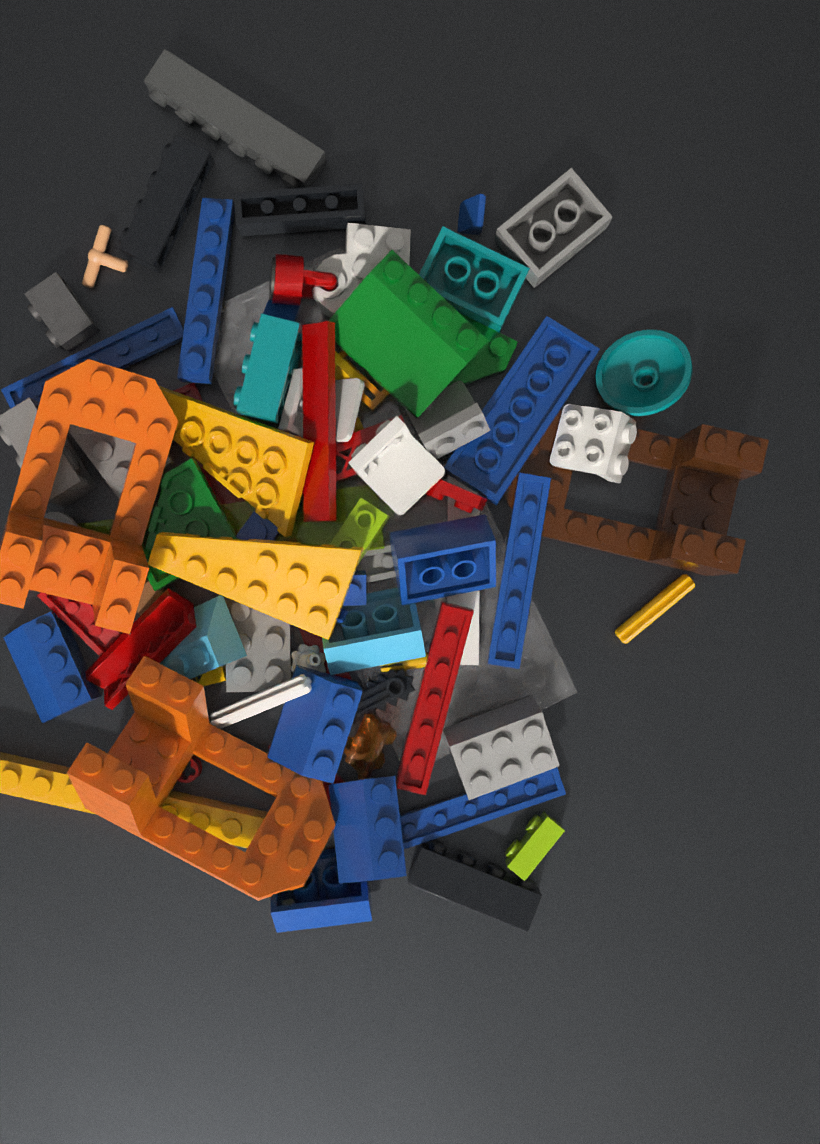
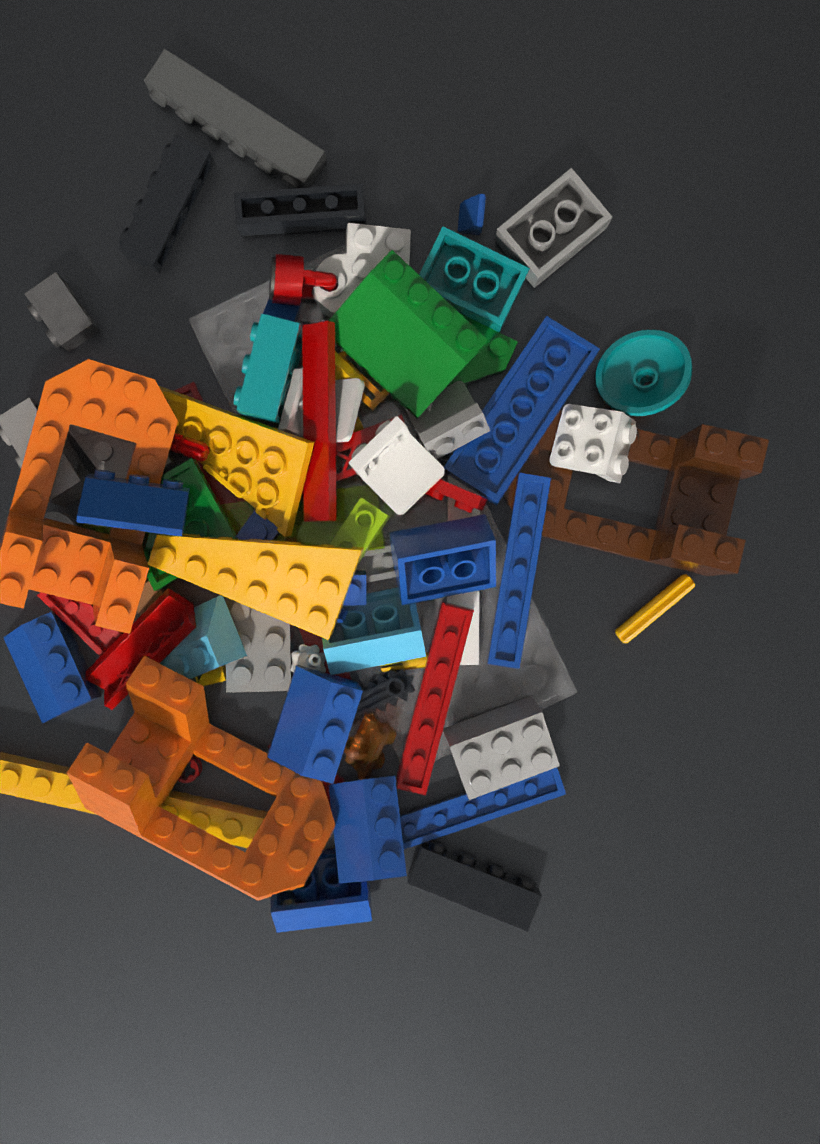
(98, 257): light nougat piece -> none
(118, 350): blue plate -> none
(133, 503): none -> blue slope
(190, 447): none -> red piece
(206, 291): blue plate -> none
(261, 701): white axle -> none
(528, 852): lime piece -> none

